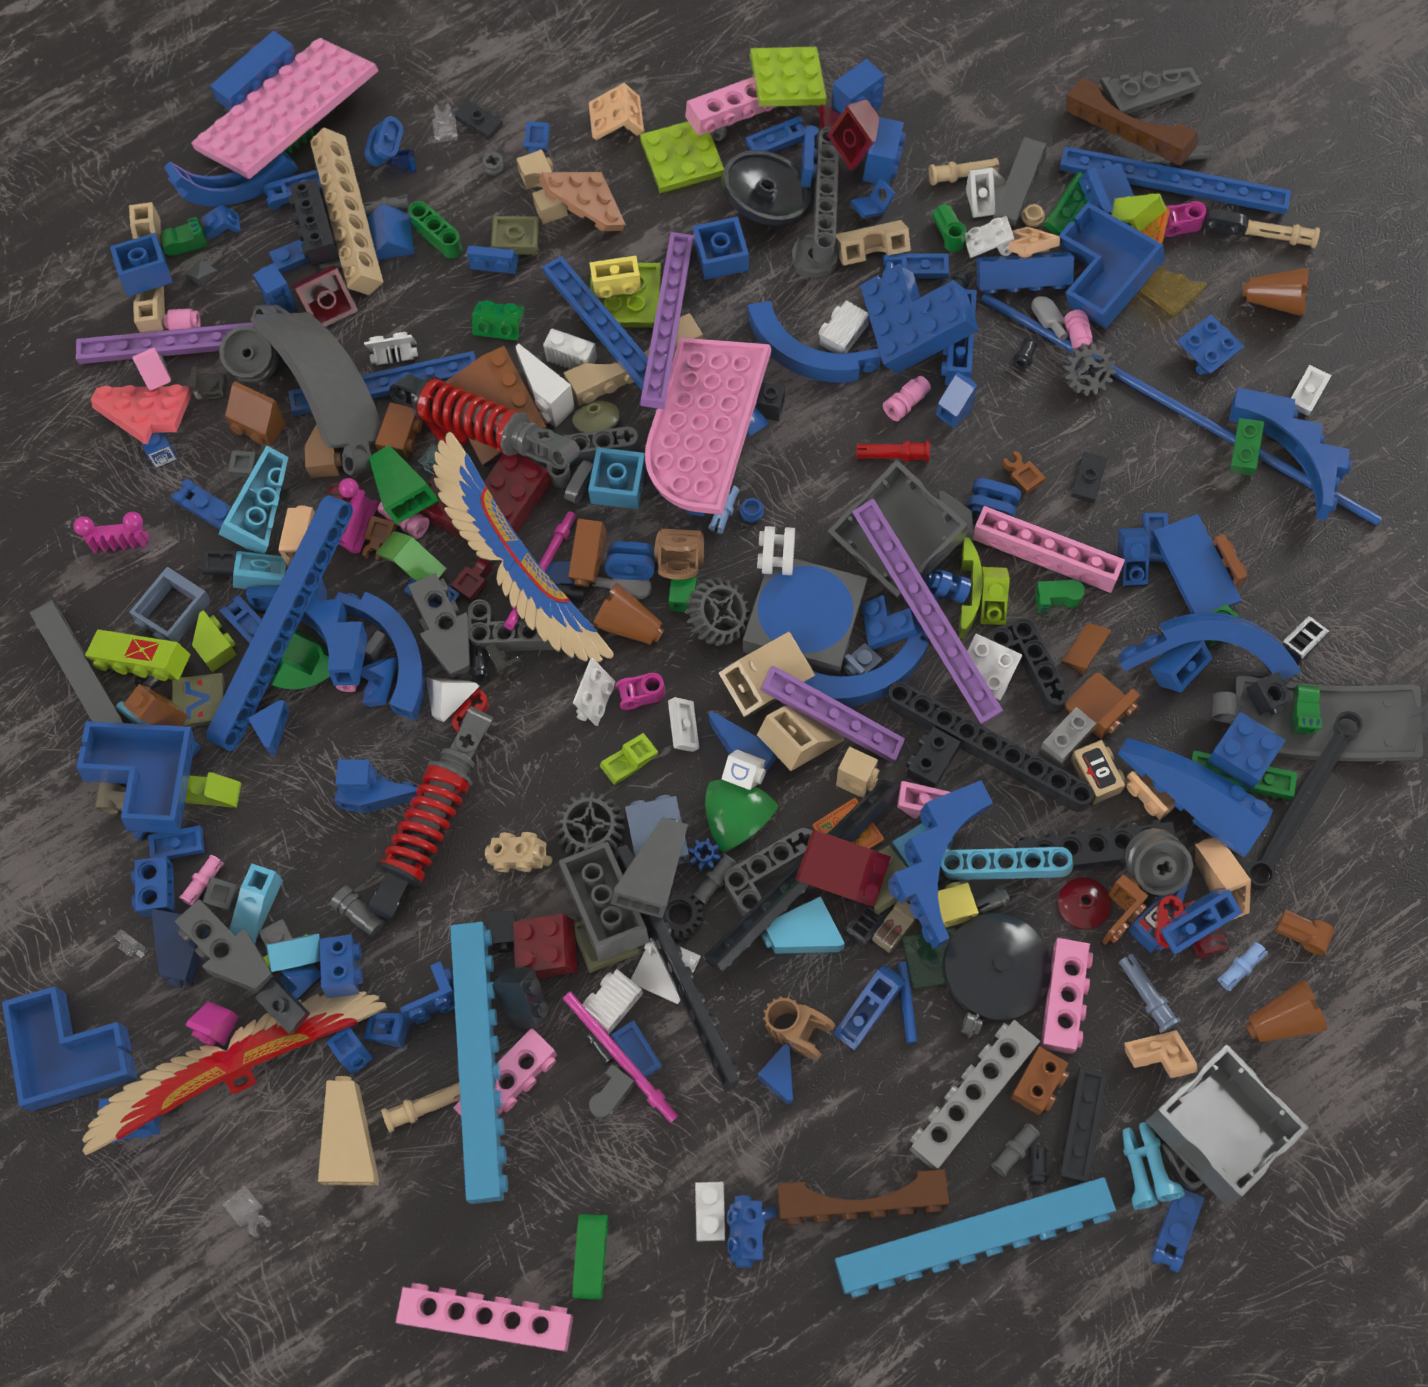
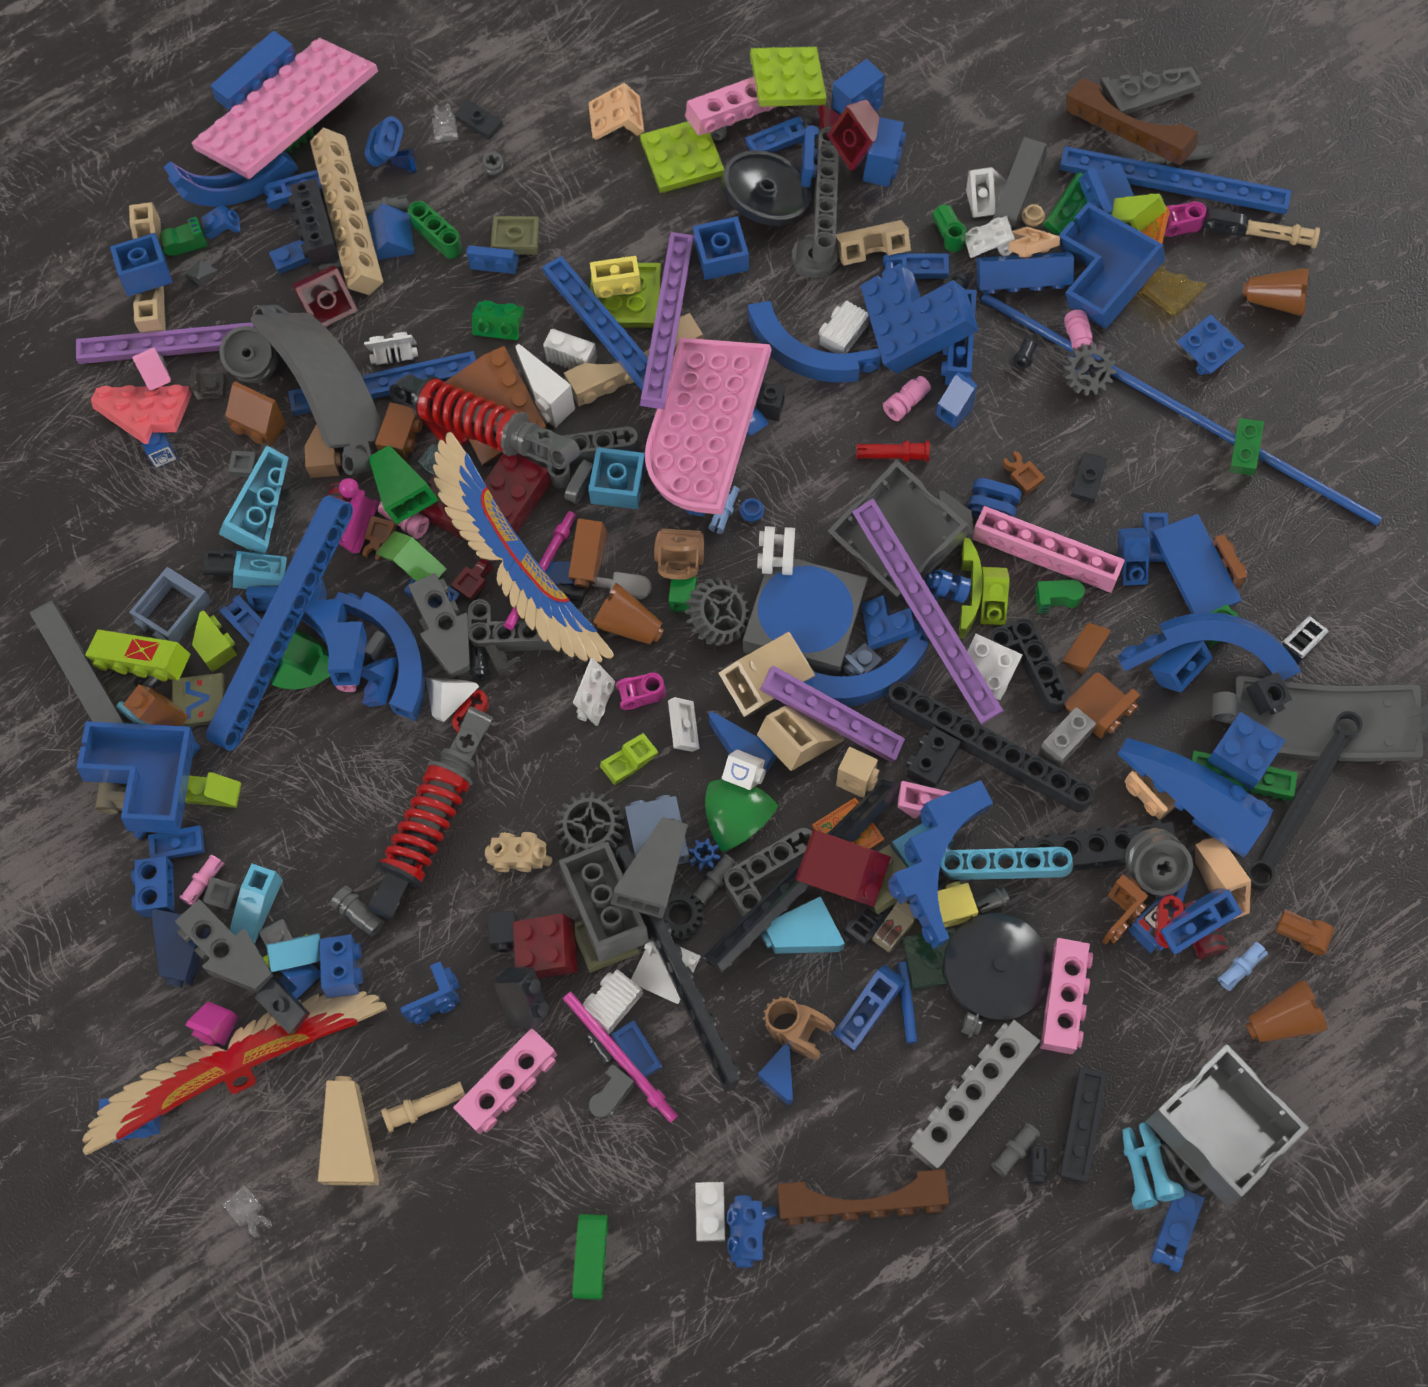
(54, 1063): blue piece -> none
(123, 534): dark pink gear -> none
(129, 944): clear plate -> none
(182, 319): bright pink brick -> none
(202, 504): blue plate -> none
(270, 725): blue slope -> none
(274, 288): blue brick -> none
(294, 529): light nougat slope -> none
(349, 1050): blue bracket -> none
(355, 776): blue brick -> none
(383, 795): blue slope -> none
(387, 1029): blue slope -> none
(412, 1314): bright pink brick -> none
(477, 1064): dark azure brick -> none
(530, 169): tan arch -> none
(536, 137): blue bracket -> none
(586, 196): nougat plate -> none
(596, 416): olive dish -> none
(630, 560): blue brick -> none
(873, 205): blue bracket -> none
(953, 171): tan pin -> none
(975, 1236): dark azure brick -> none
(1040, 1081): dark orange brick -> none
(1049, 316): light grey piece -> none
(1079, 914): dark red dish -> none
(1096, 767): tan brick -> none
(1156, 1005): sand blue pin -> none
(1162, 1048): light nougat plate -> none
(1301, 438): blue arch -> none
(1306, 710): green leg -> none
(1310, 389): white plate -> none

